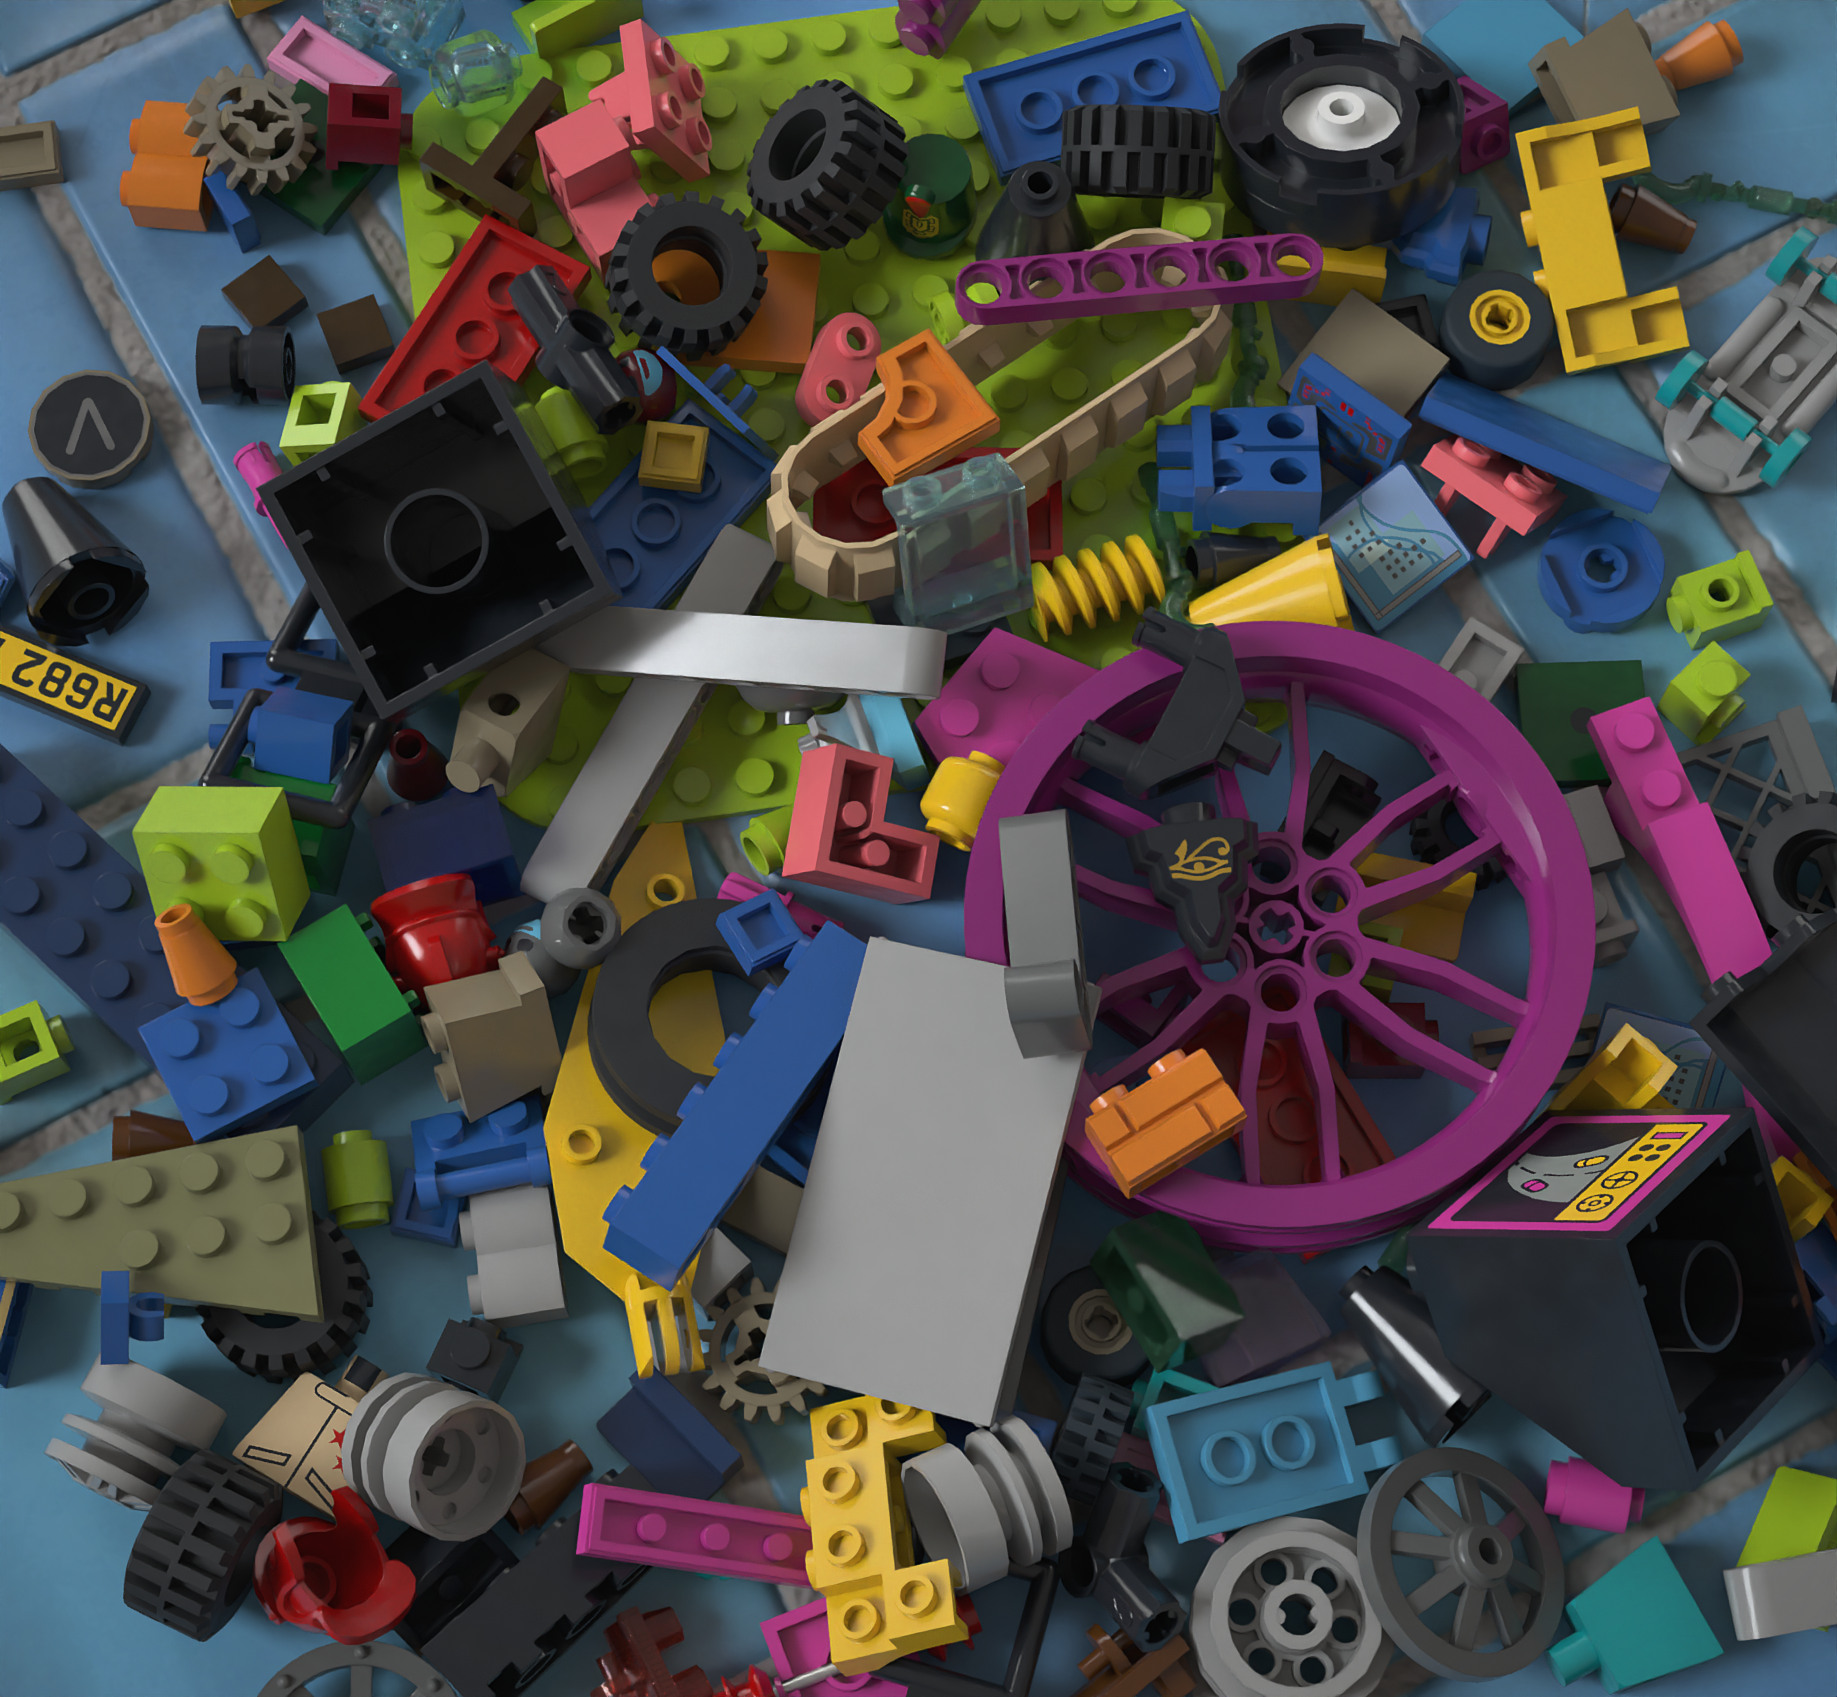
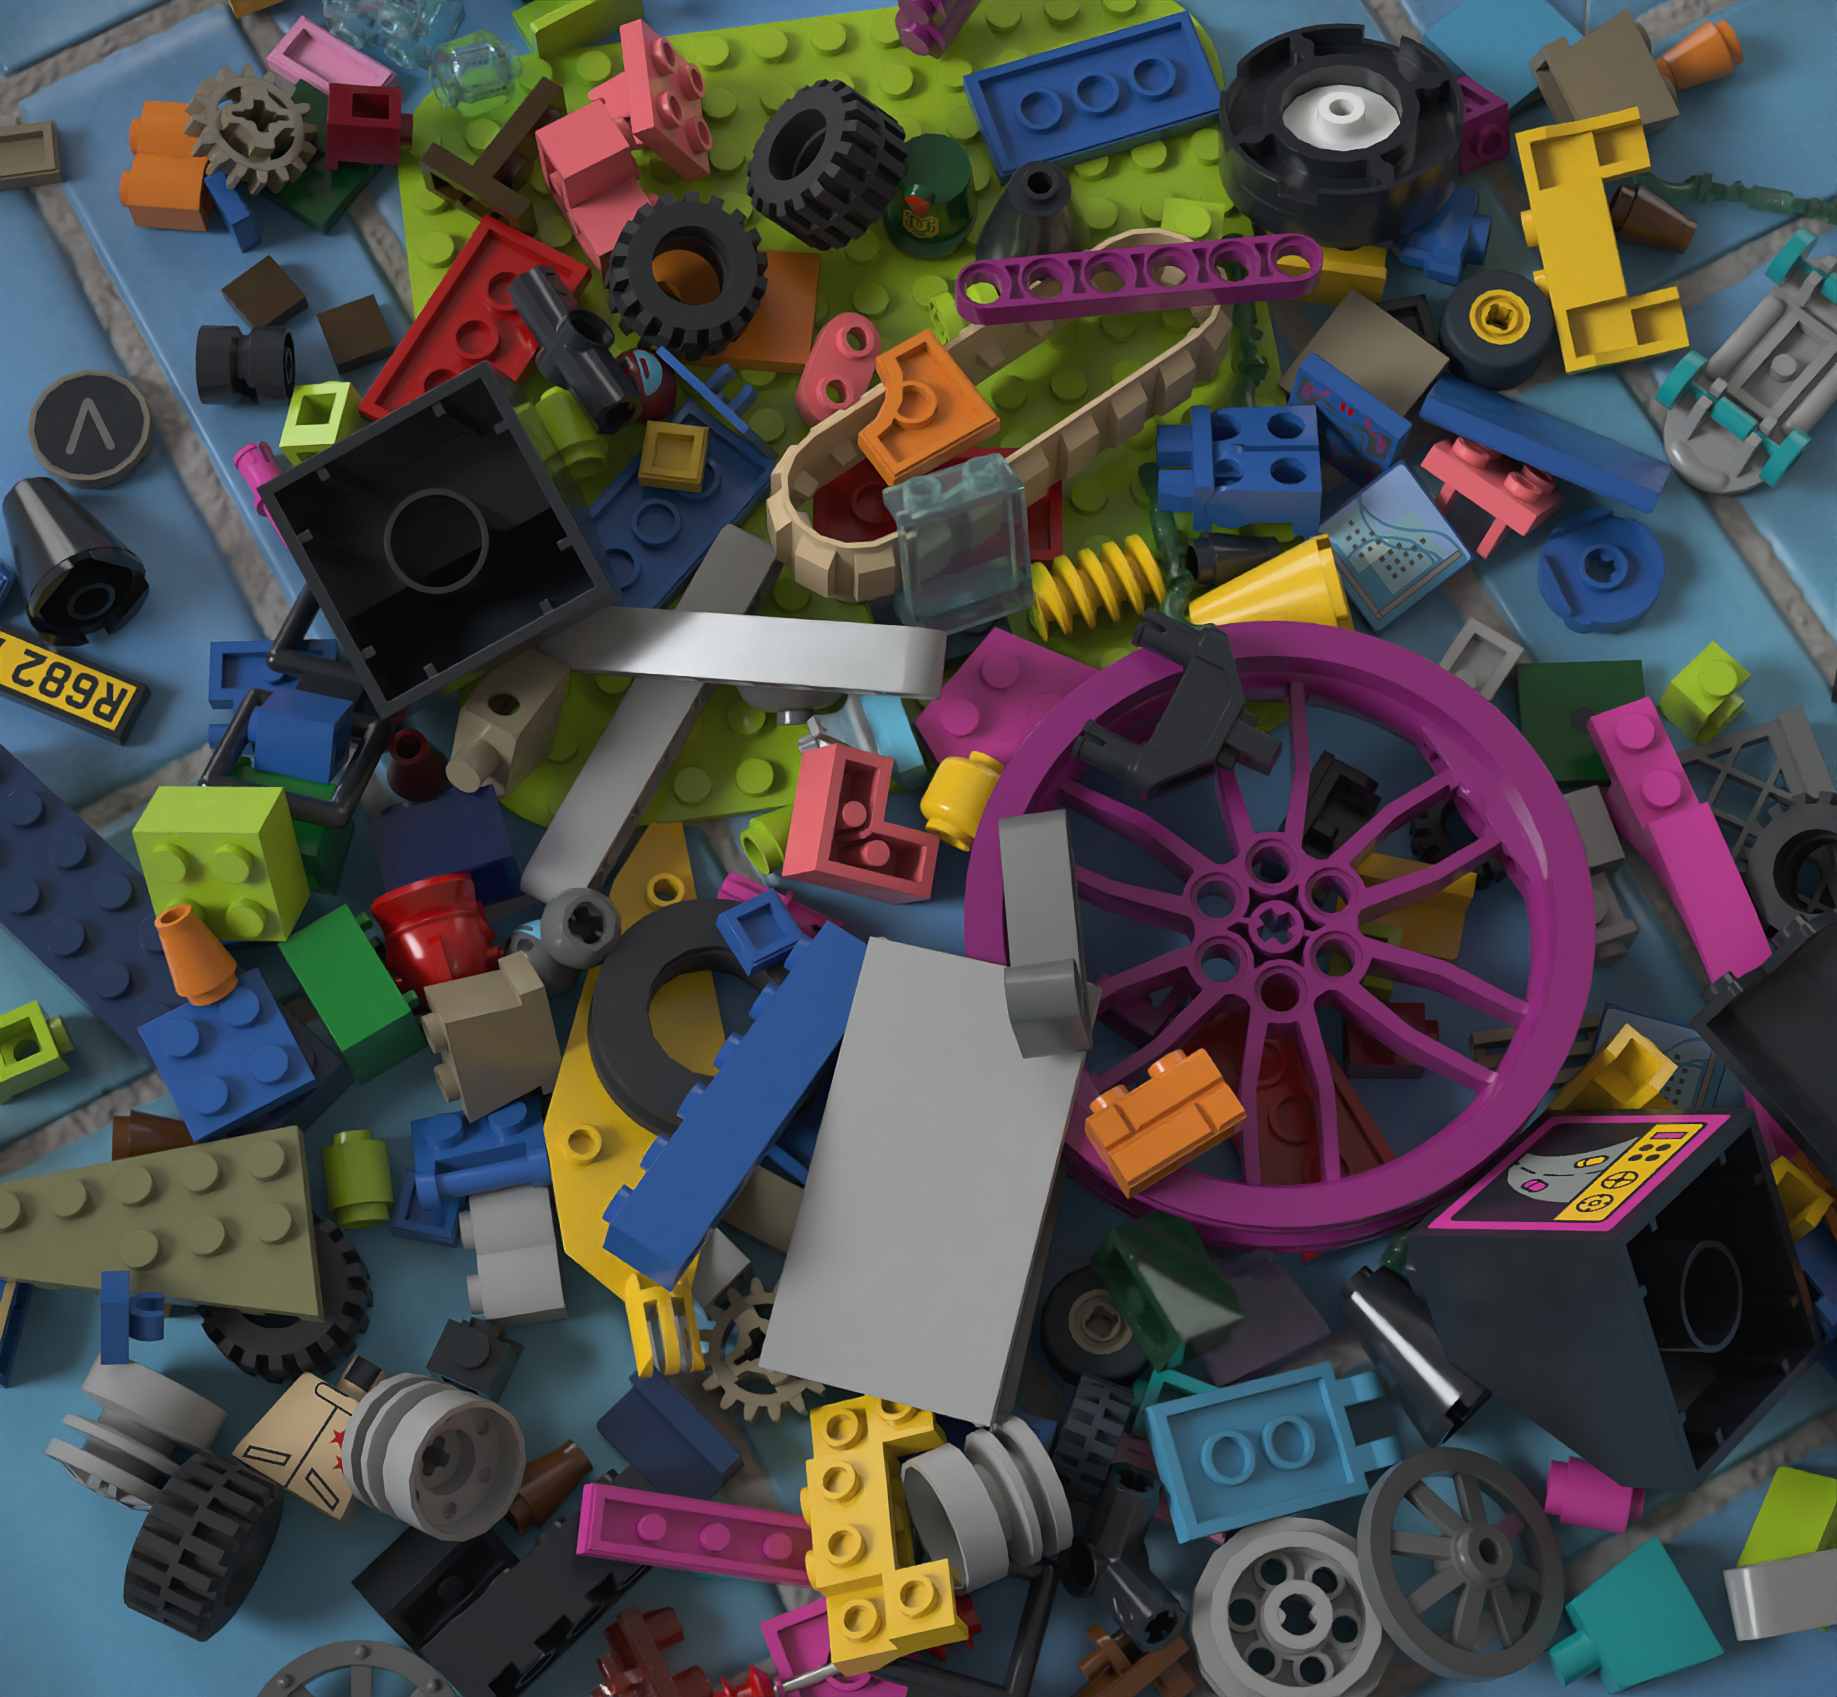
(333, 1574): red helmet -> none
(1138, 151): black tyre -> none
(1198, 872): black rock -> none
(1702, 618): lime brick -> none

